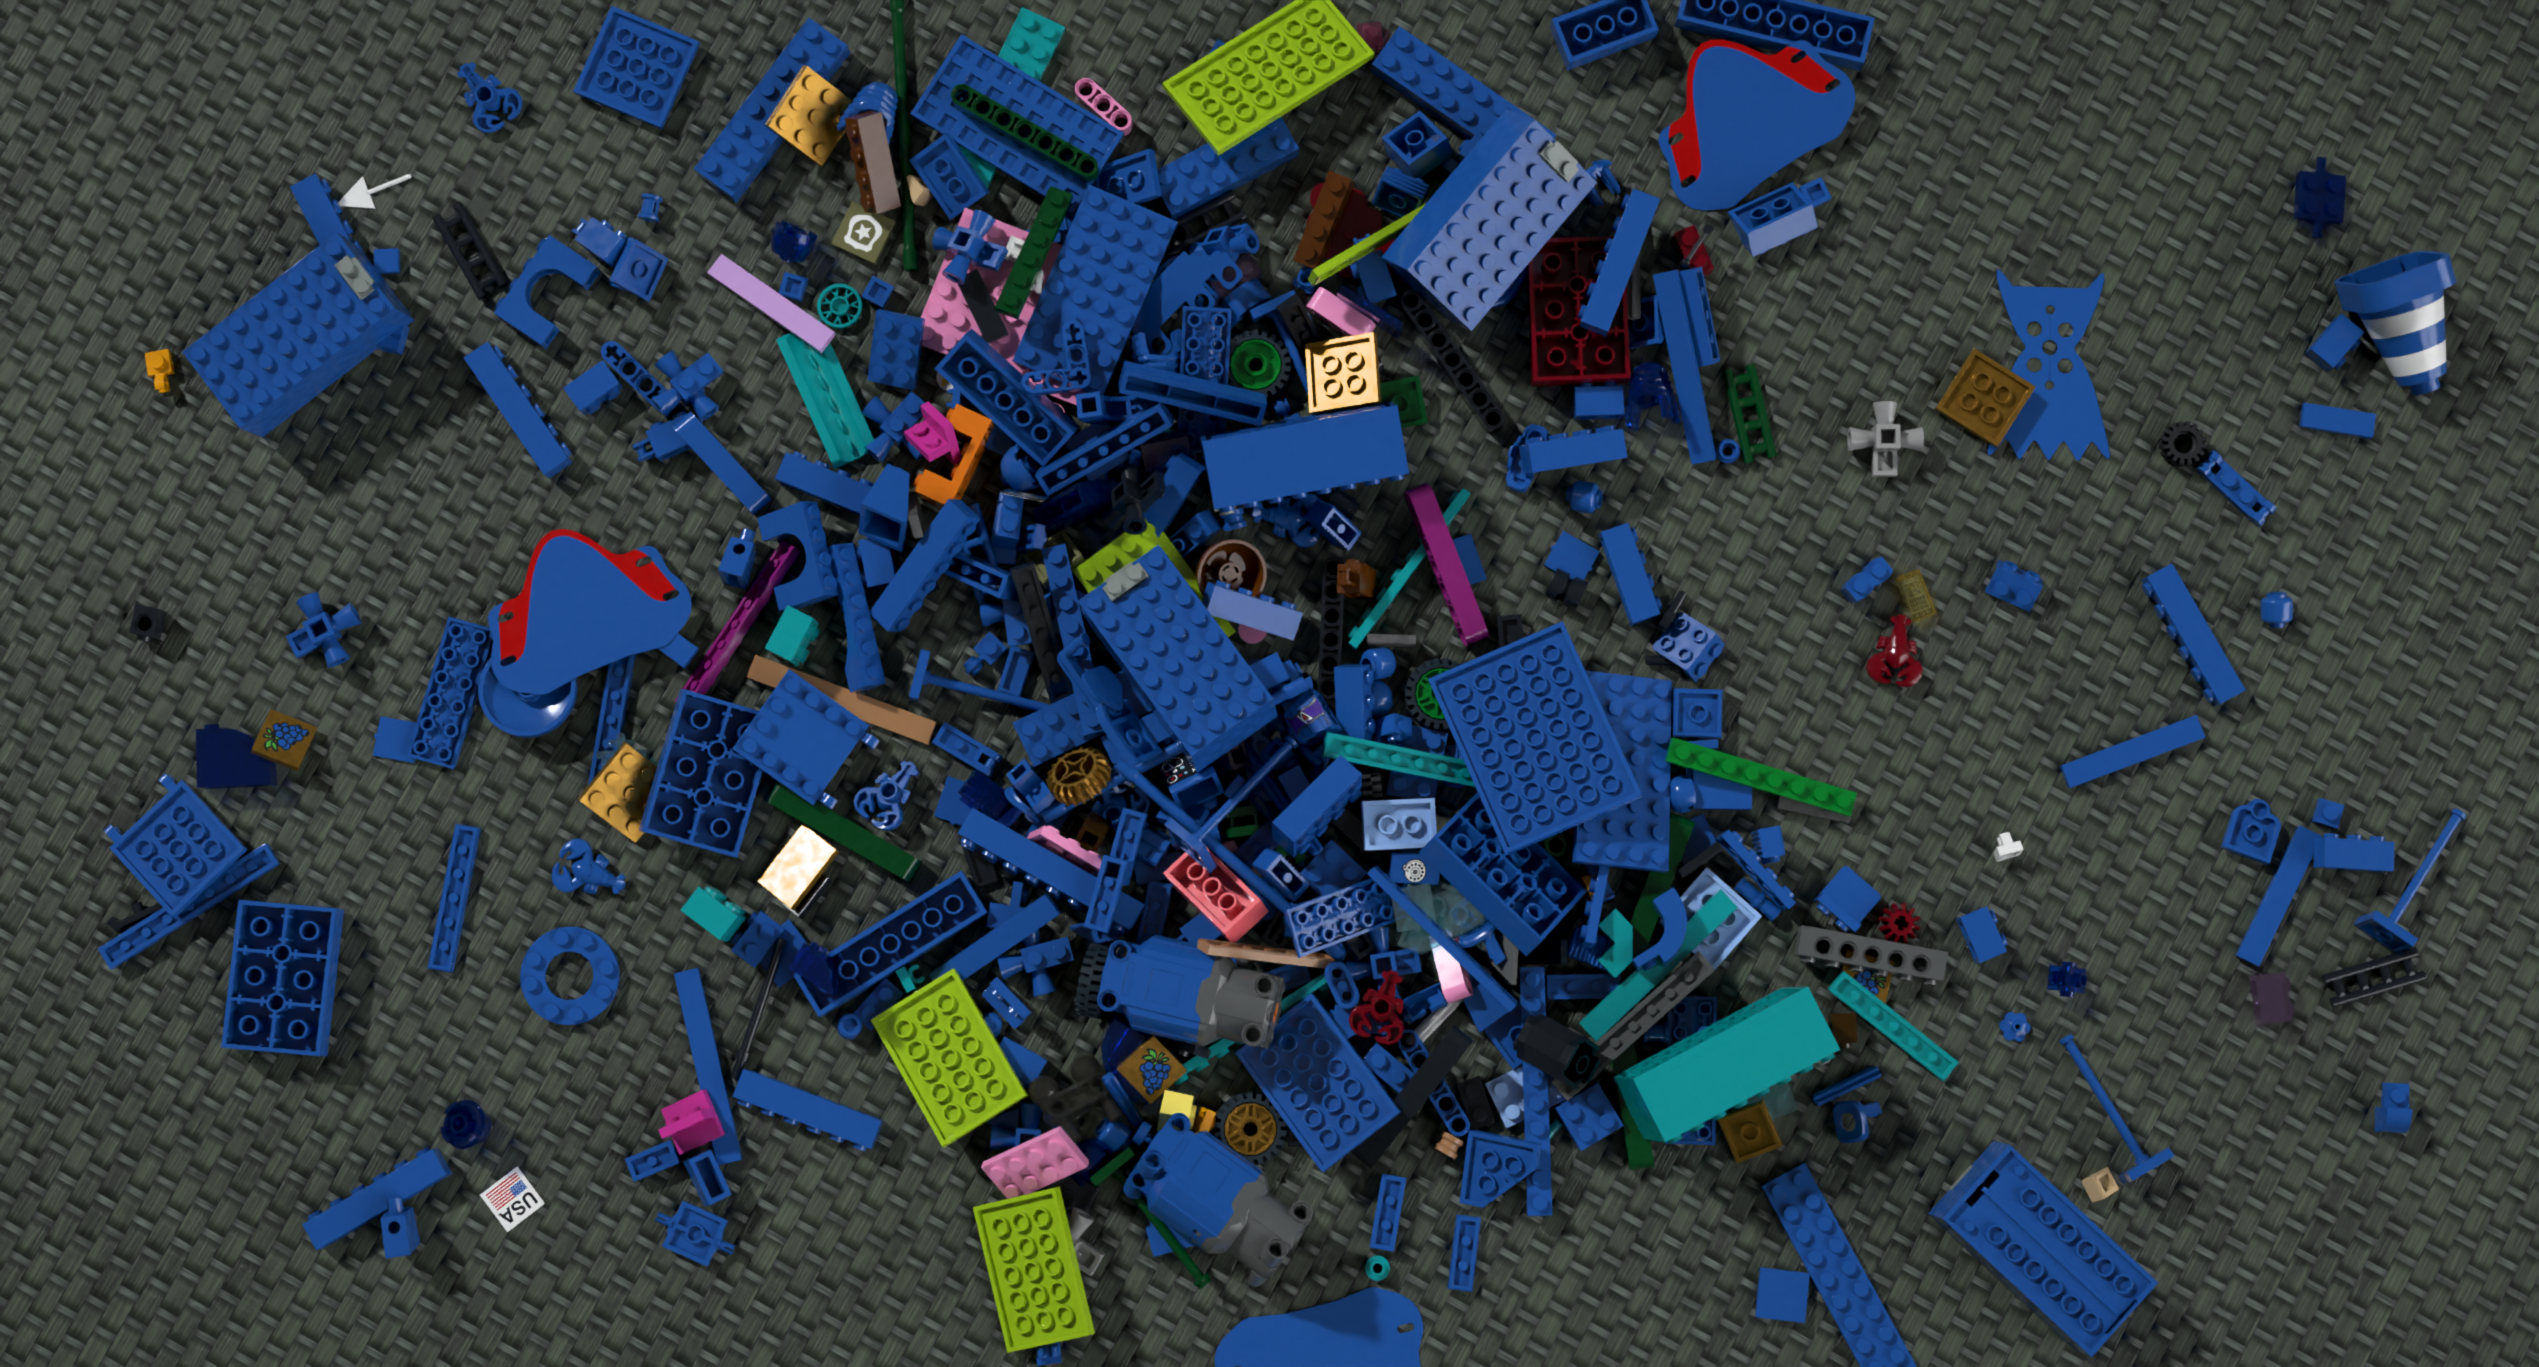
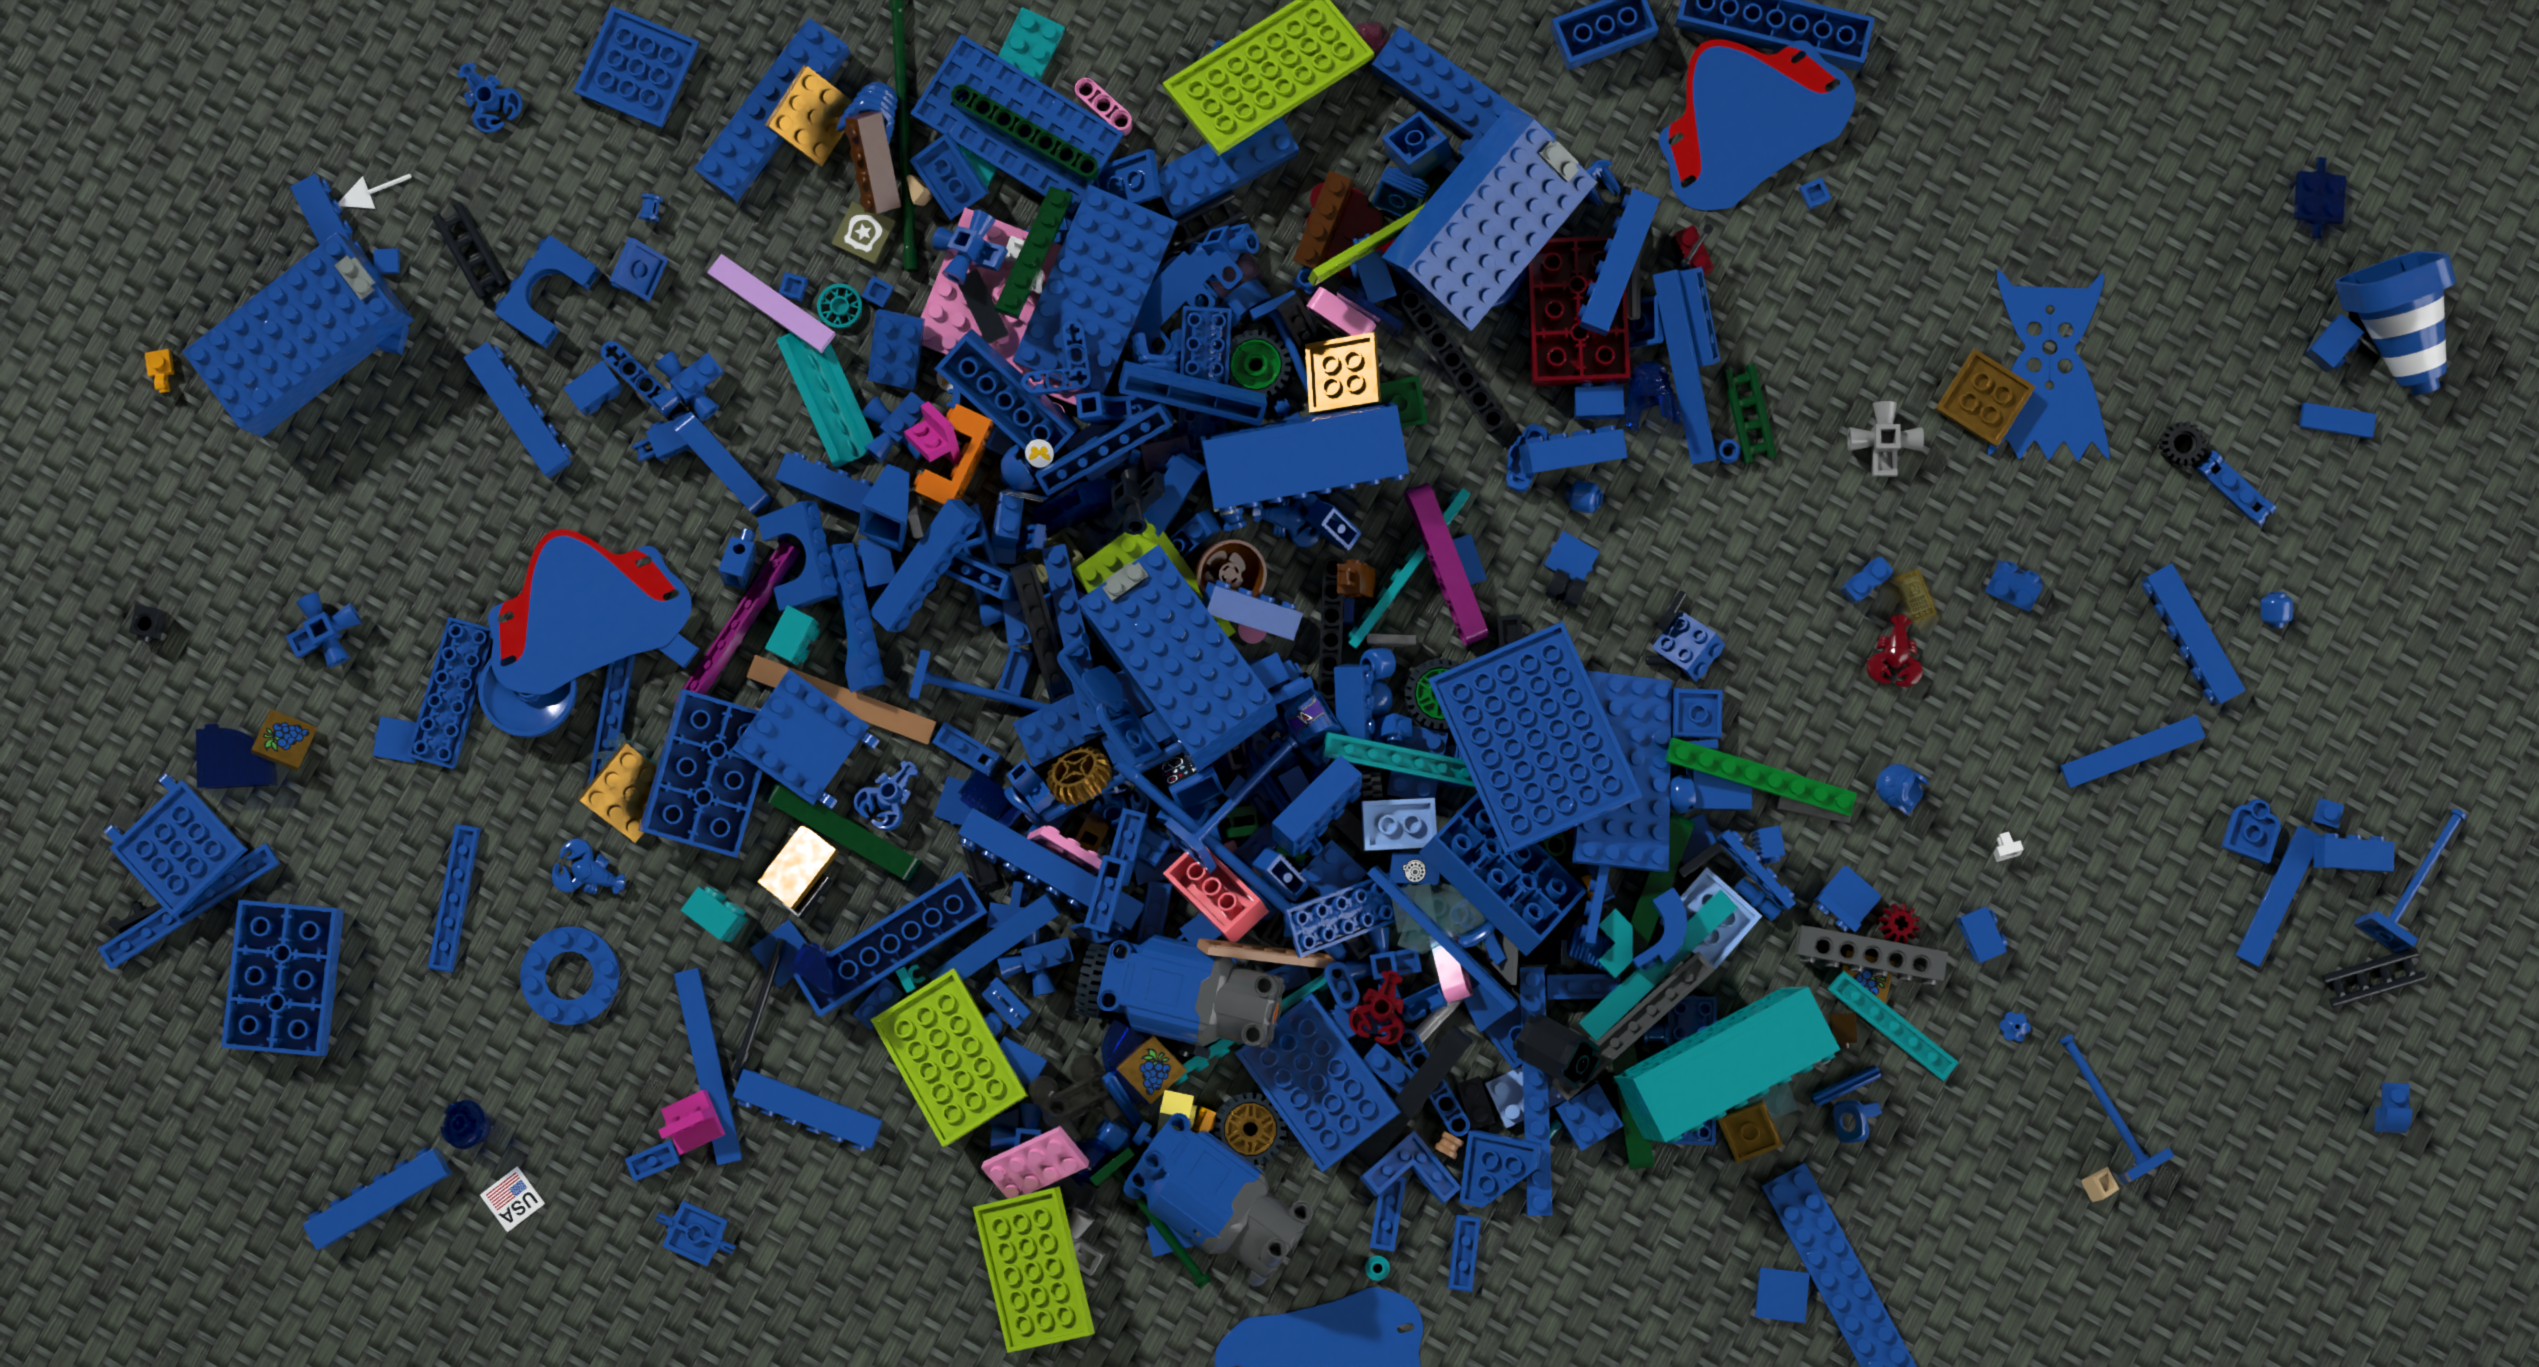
(399, 1229): blue torso -> none
(601, 240): blue brick -> none
(707, 1178): blue piece -> none
(757, 938): blue bracket -> none
(792, 242): clear blue cone -> none
(849, 1026): blue tile -> none
(989, 649): blue plate -> none
(1039, 453): none -> white sticker
(1048, 1354): blue tile -> none
(1348, 612): none -> clear blue tile
(1415, 1155): none -> blue plate
(1629, 574): blue brick -> none
(1773, 219): blue slope -> none
(1900, 787): none -> blue hair
(2043, 1248): blue piece -> none
(2067, 979): clear blue brick -> none
(2271, 998): clear purple brick -> none

